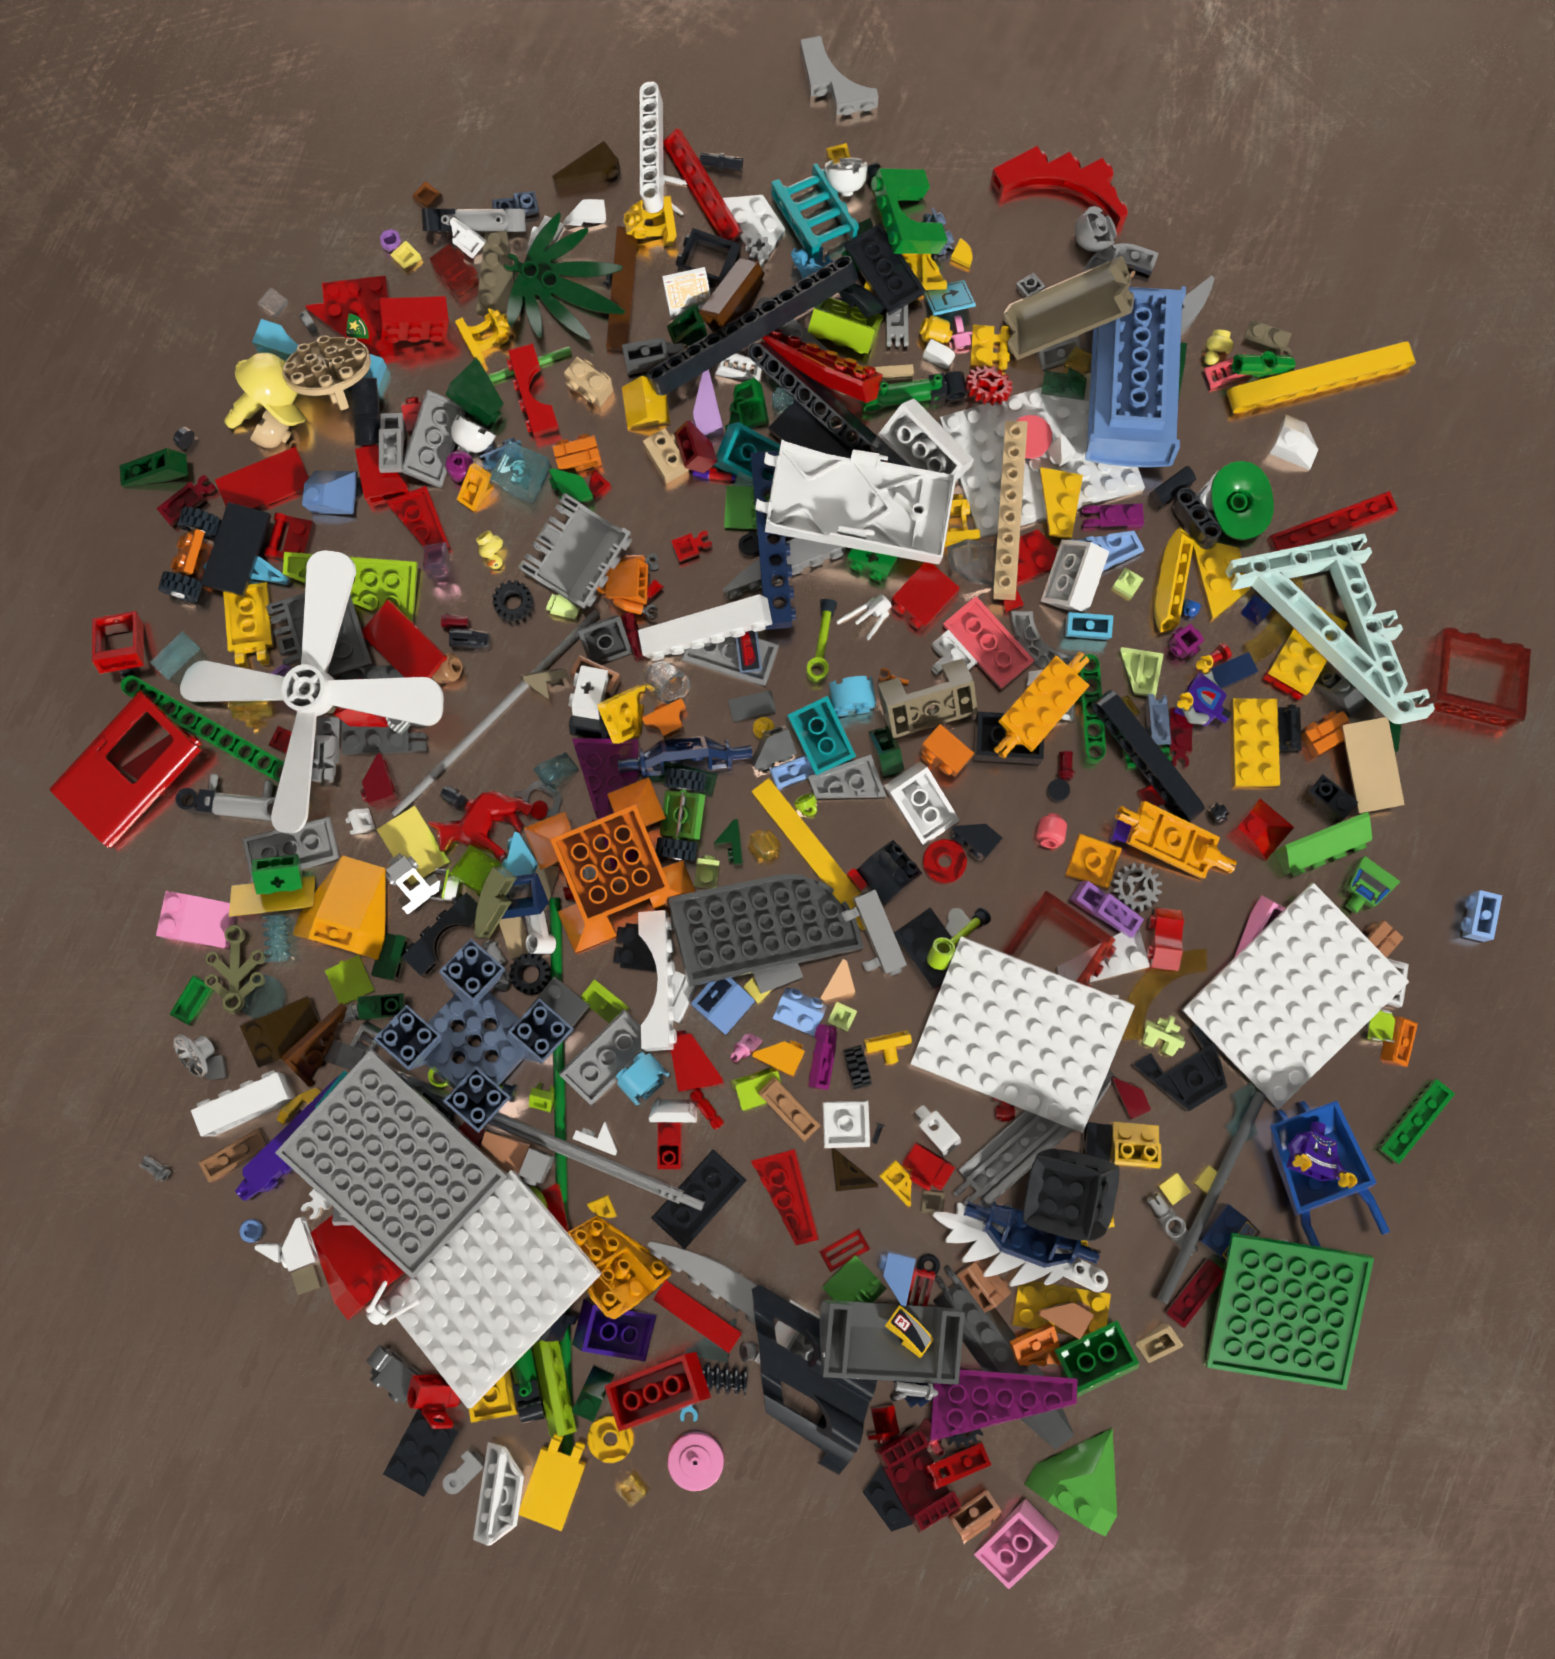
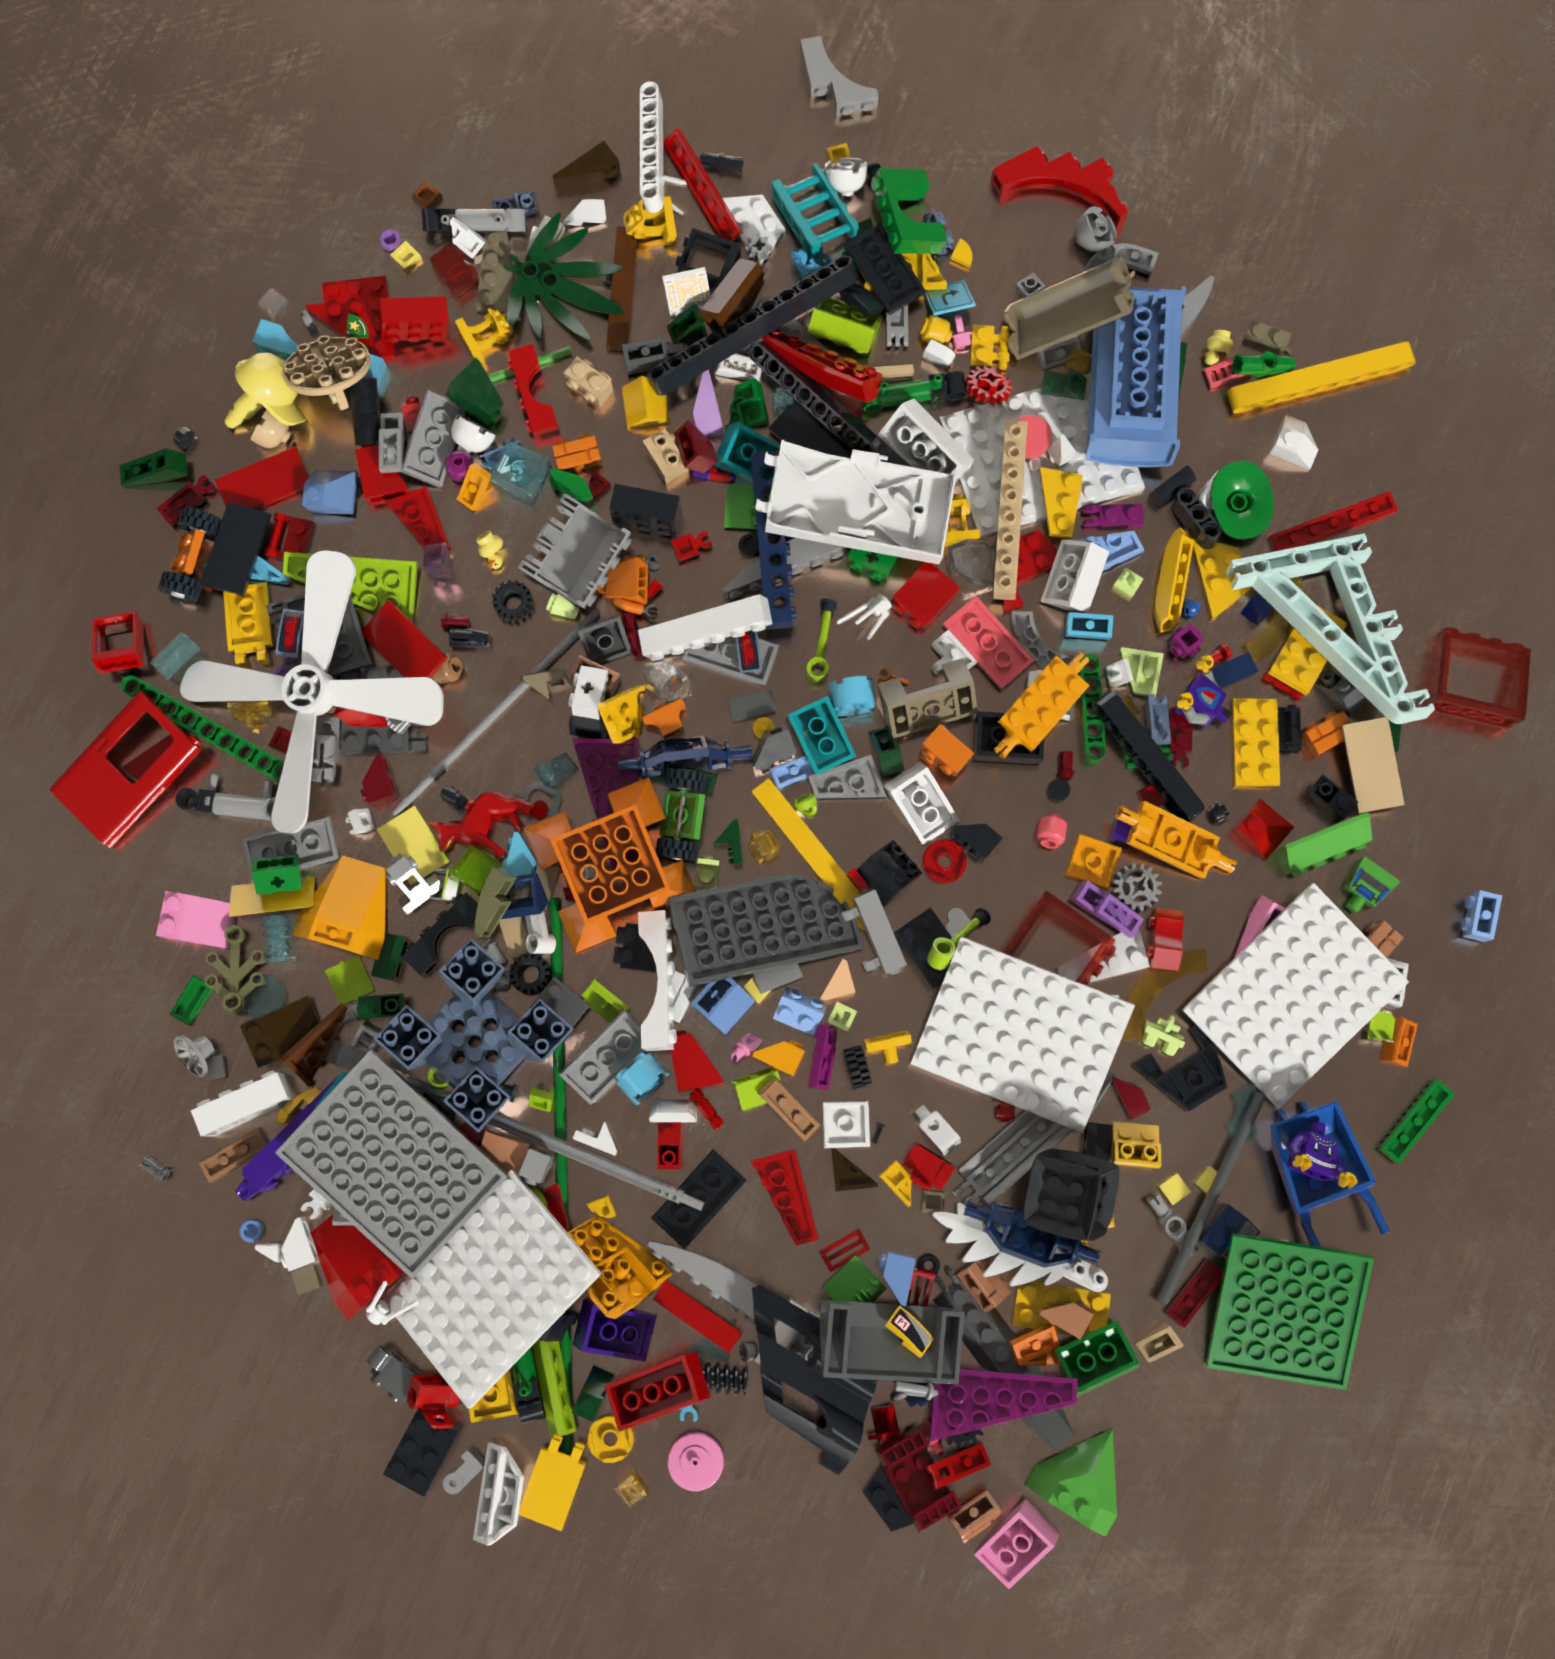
(290, 633): none -> slope
(645, 509): none -> black brick
(1119, 673): none -> white tile

